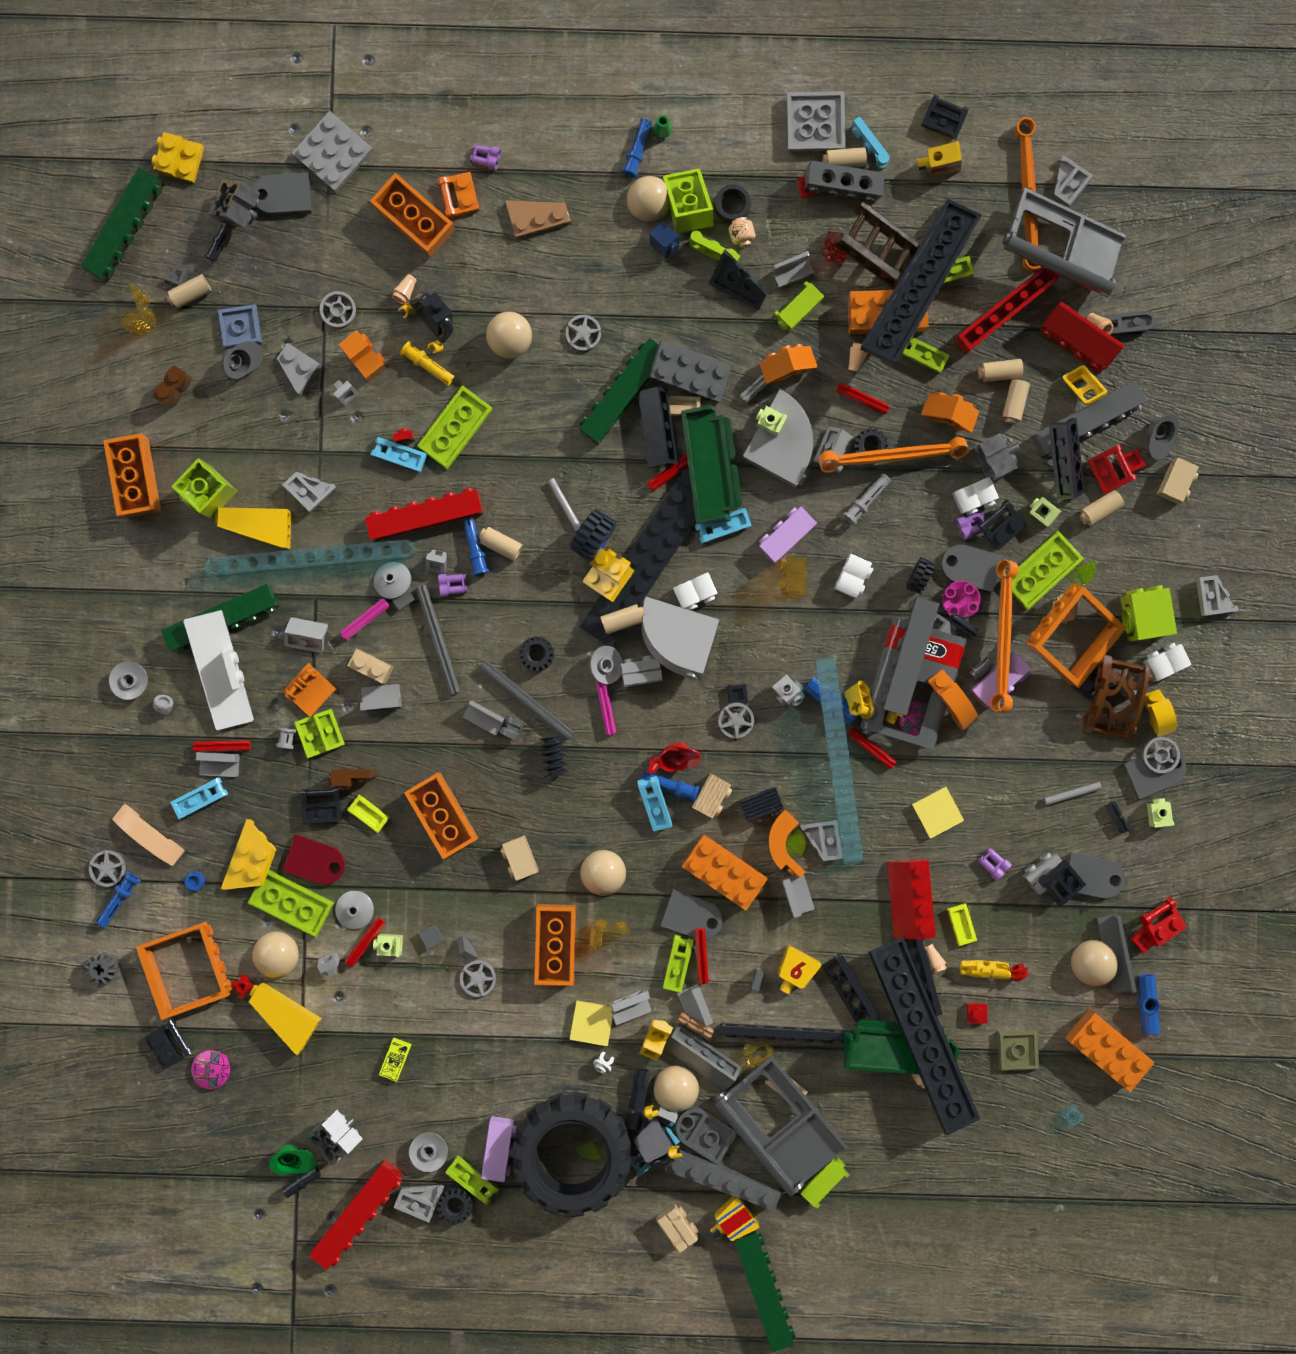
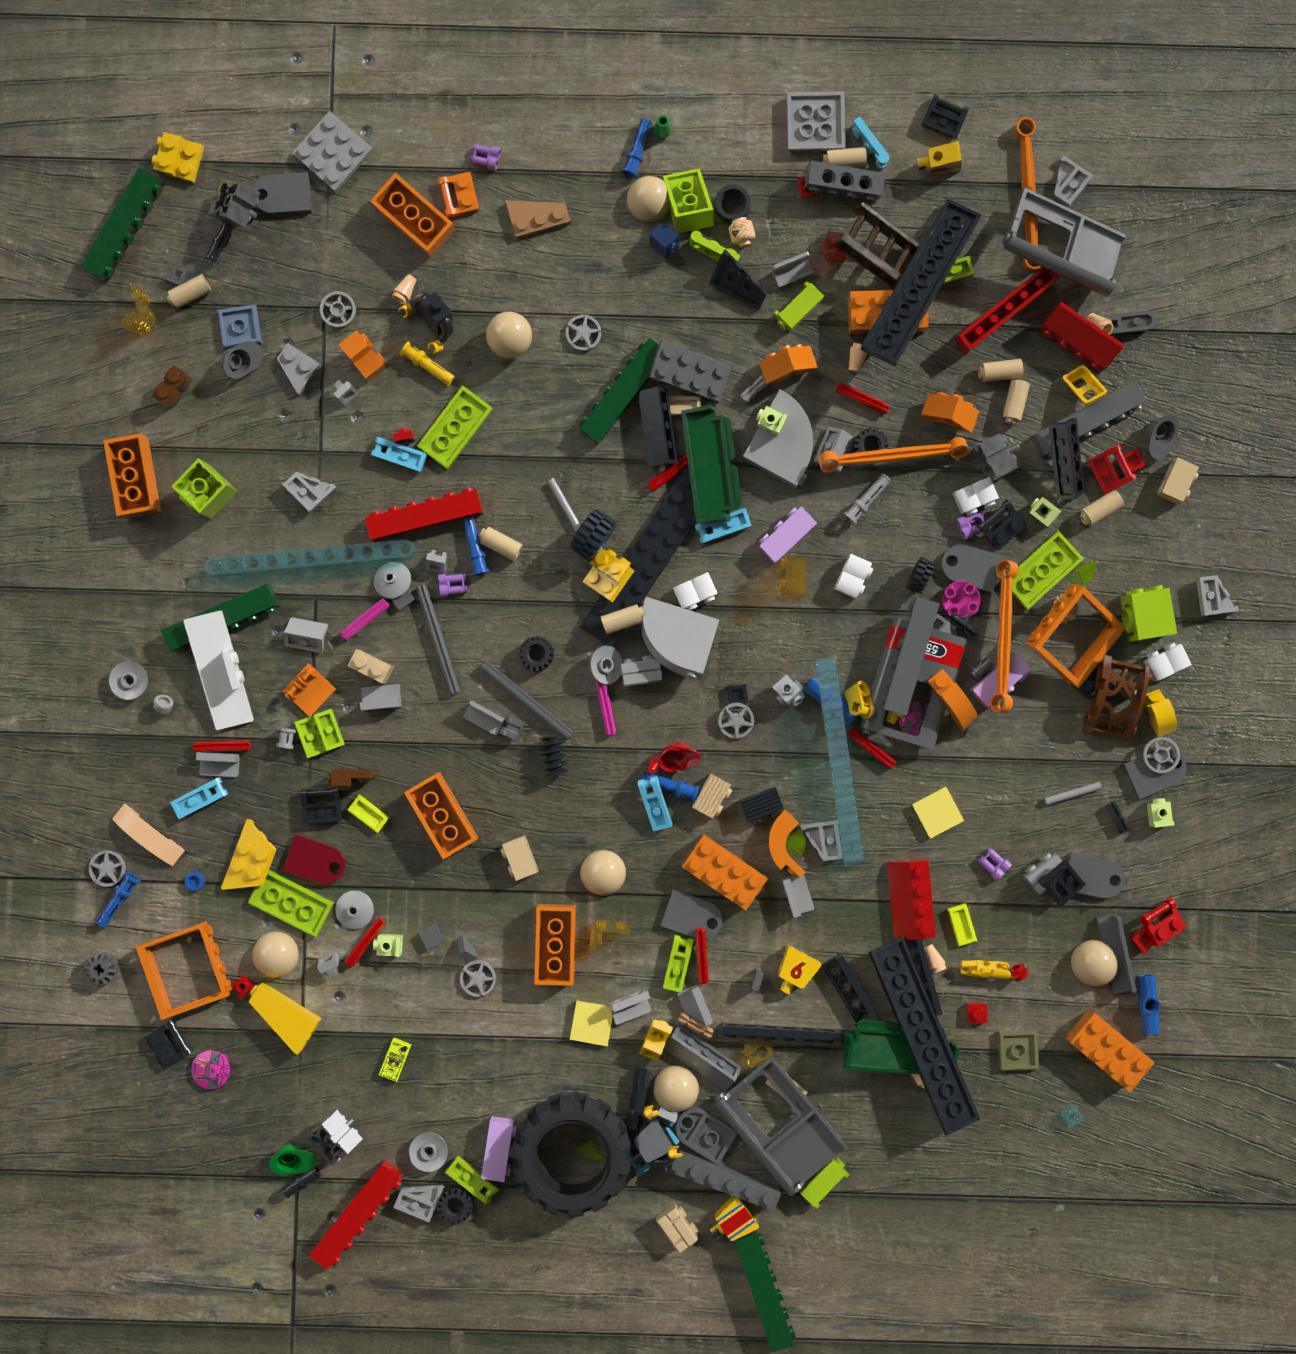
(265, 525): yellow slope -> none
(601, 1065): white plate -> none
(926, 355): lime plate -> none

